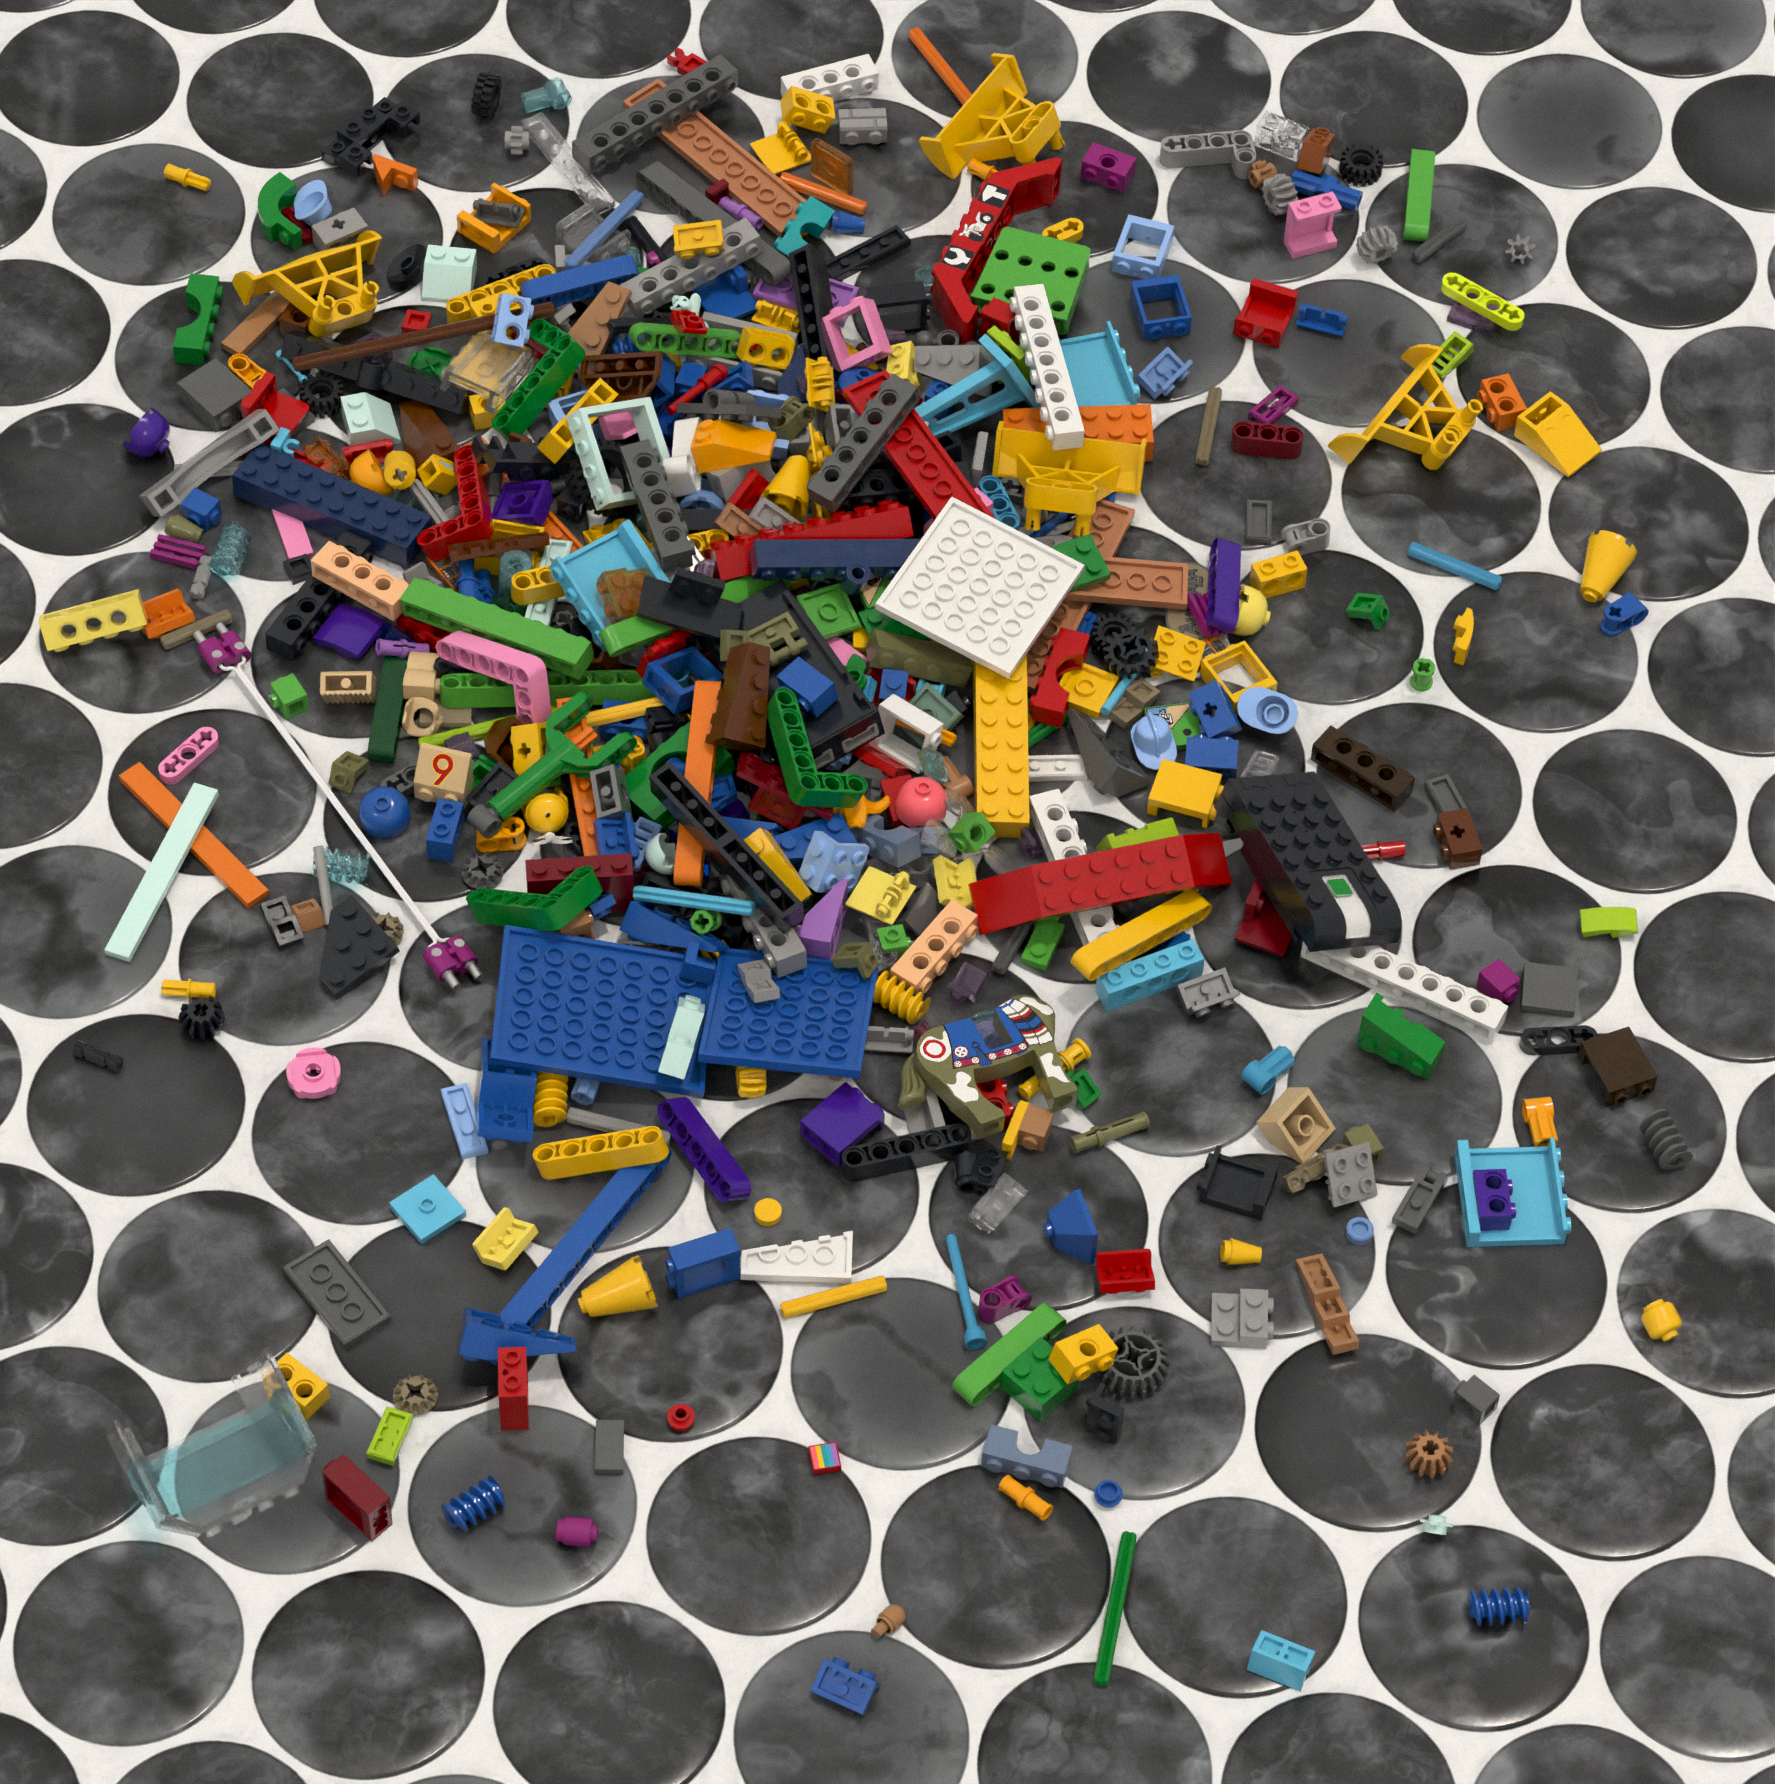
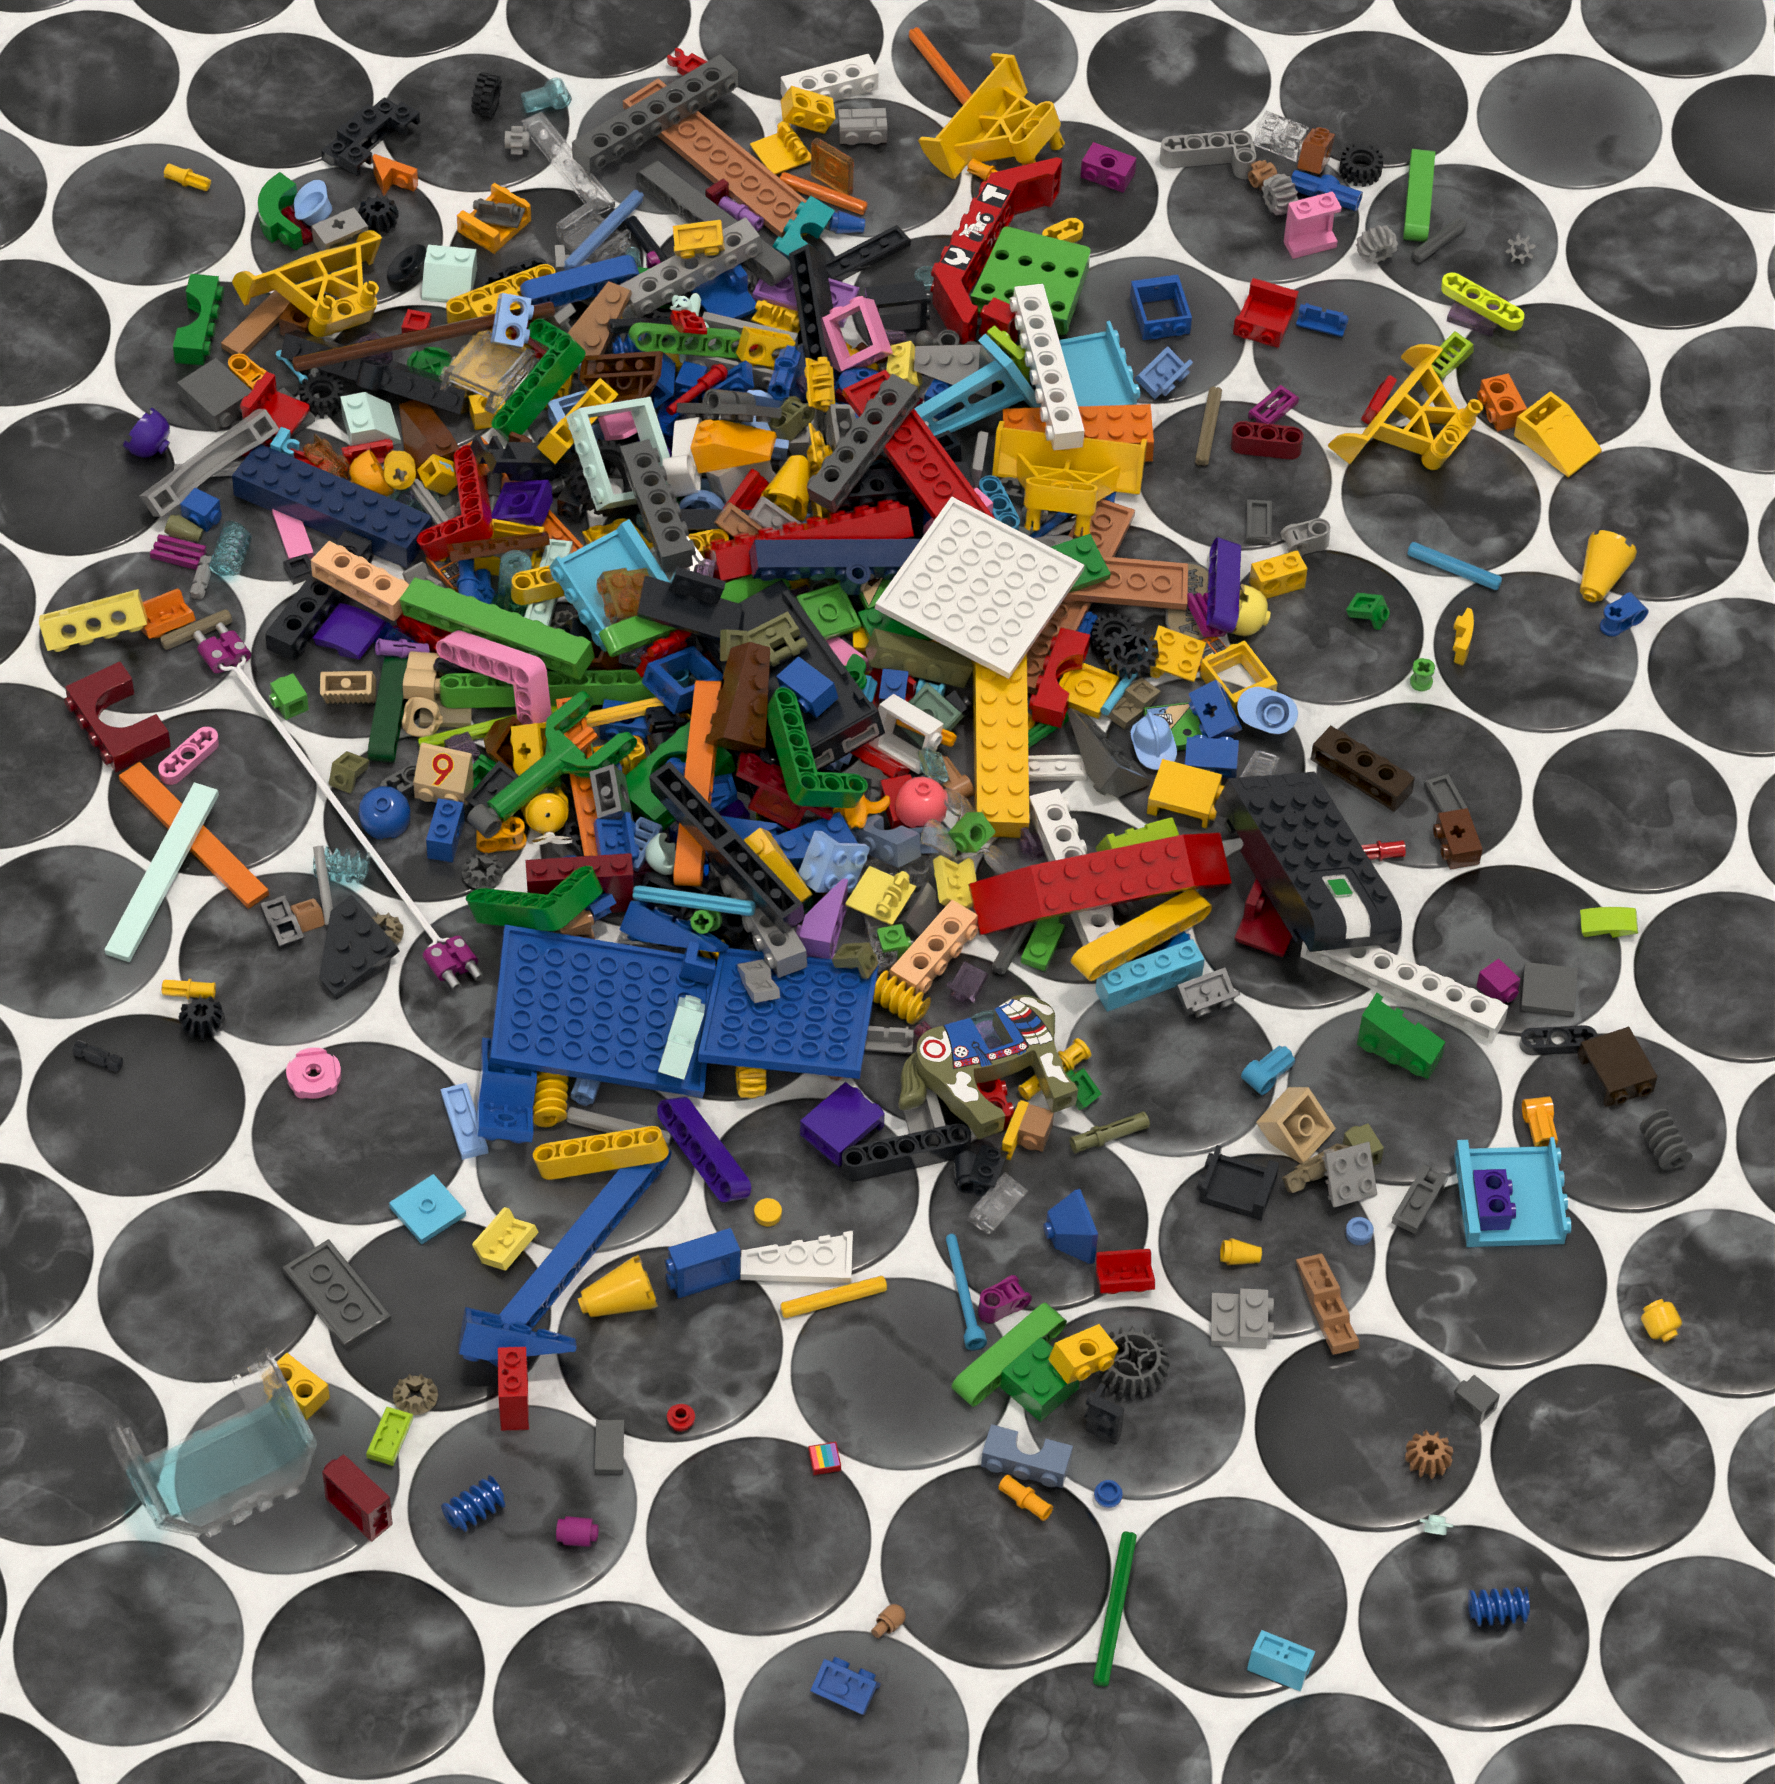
(117, 745): none -> dark red arch
(379, 213): none -> black gear
(784, 373): none -> blue piece
(1148, 232): light blue window -> none
(1378, 399): none -> red tile

